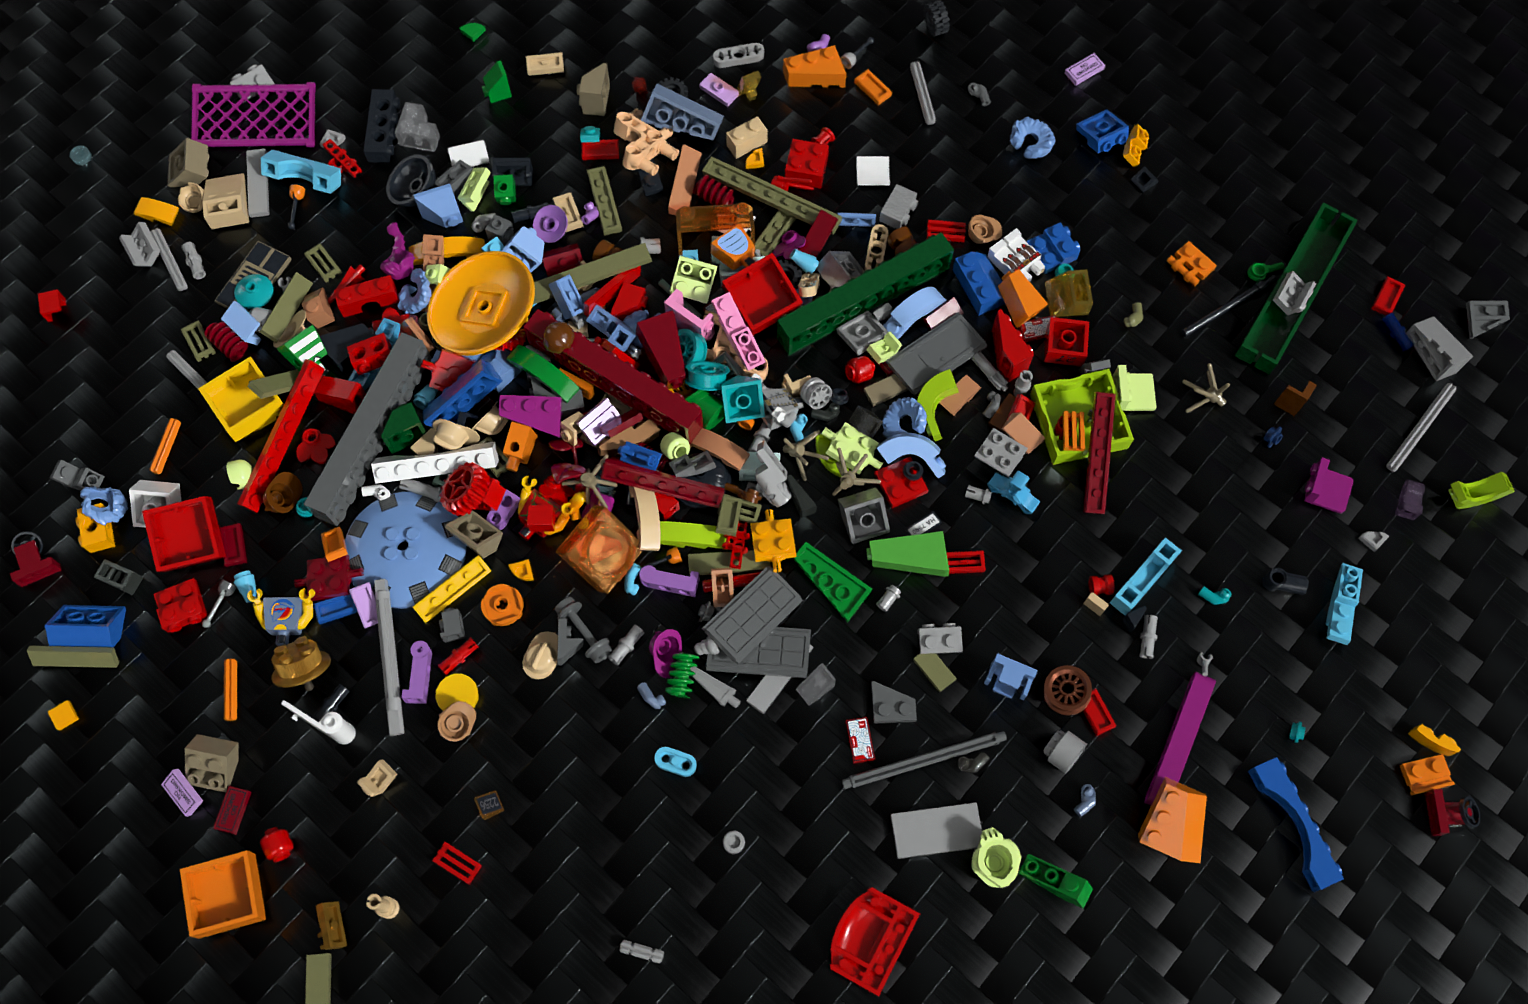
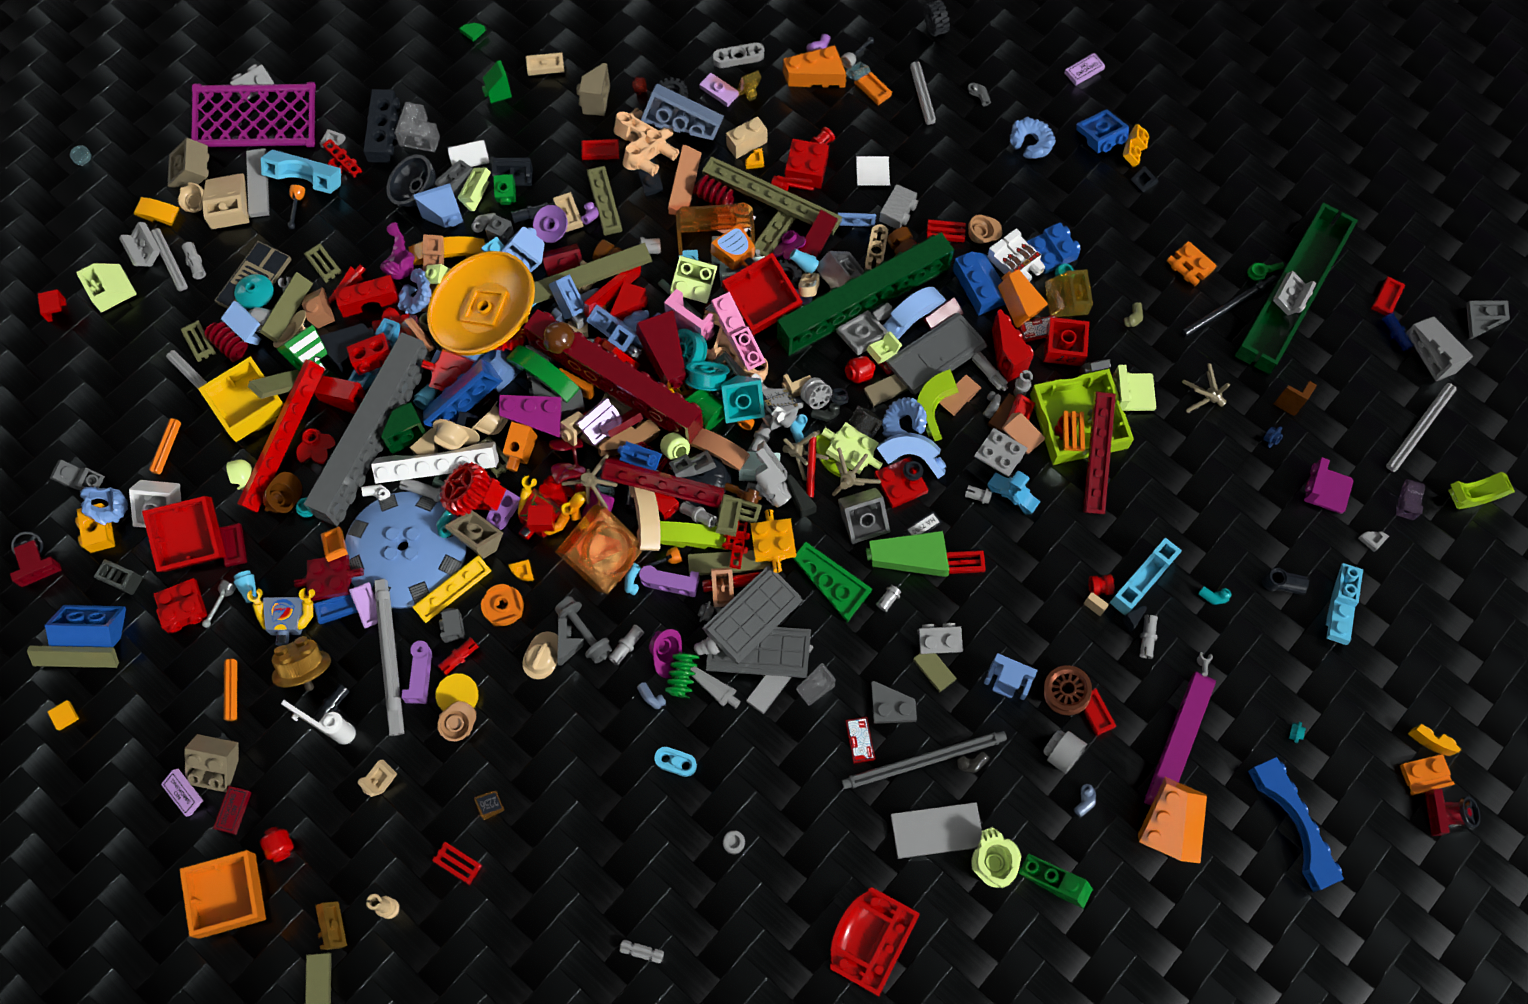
(106, 284): none -> yellowish green slope
(441, 523): none -> teal arm
(590, 134): teal plate -> none
(698, 514): none -> light grey pin
(811, 467): none -> red bar
(858, 71): none -> clear light blue tile

